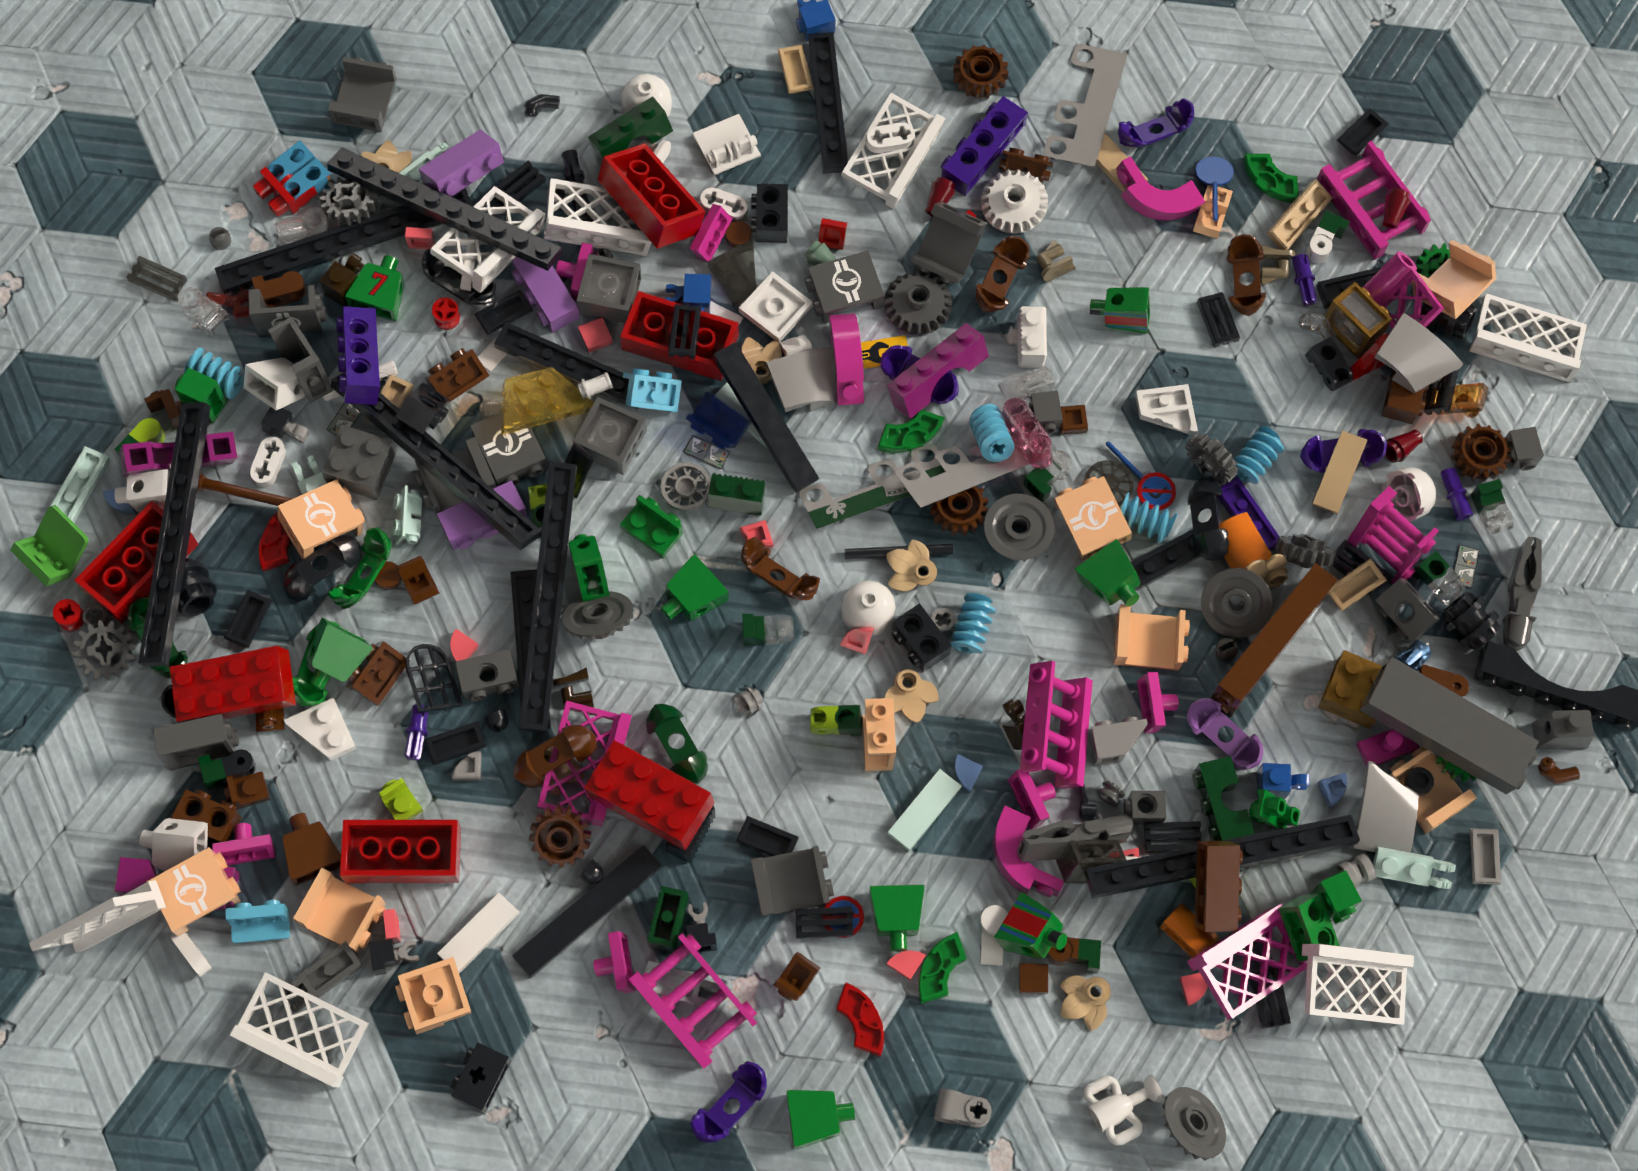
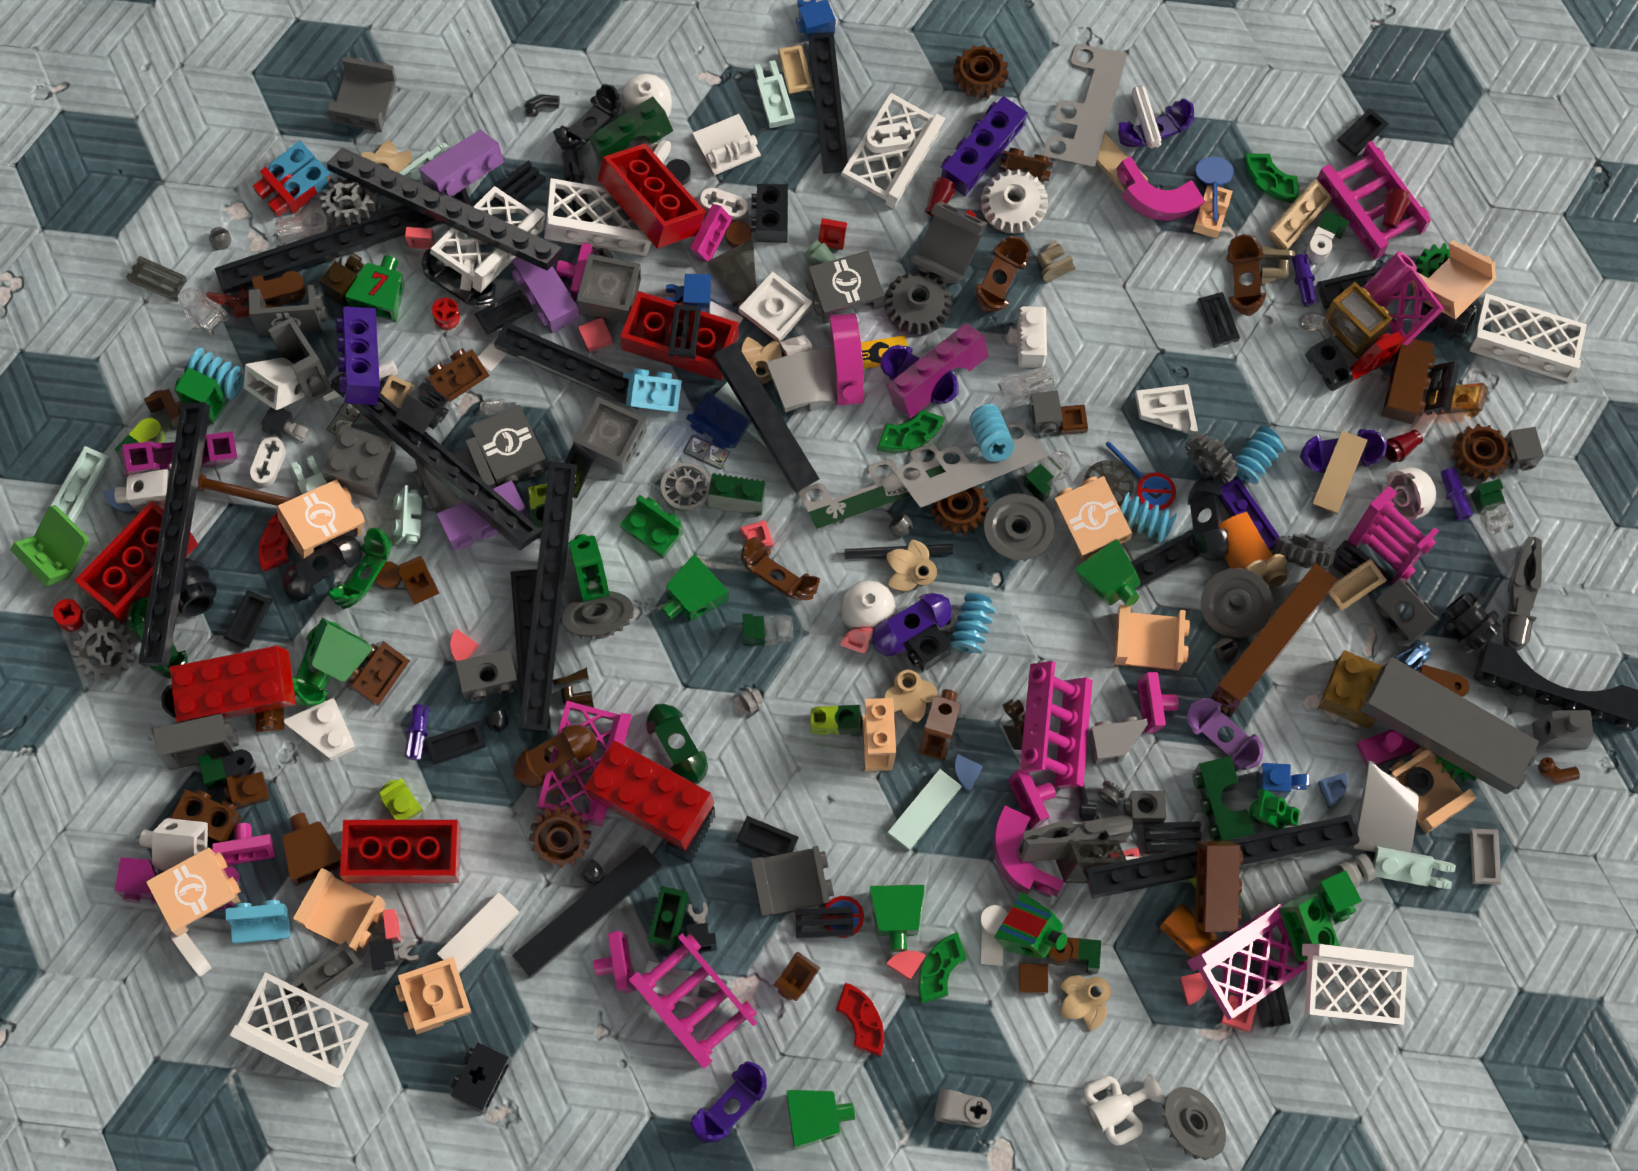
(105, 919): white fence -> none
(427, 688): black window -> none
(468, 768): light grey tile -> none
(540, 399): clear yellow wing -> none
(595, 385): white pin -> none
(605, 107): none -> black piece
(680, 170): none -> black tile
(774, 96): none -> light aqua hinge
(892, 633): none -> dark purple piece
(901, 525): none -> dark grey hinge
(940, 725): none -> reddish brown torso
(1028, 433): clear pink beam -> none
(1124, 309): green torso -> none
(1146, 117): none -> white axle
(1243, 1020): none -> coral tile
(1416, 355): light grey slope -> none
(1440, 578): leg -> none
(1466, 564): light grey sticker -> none

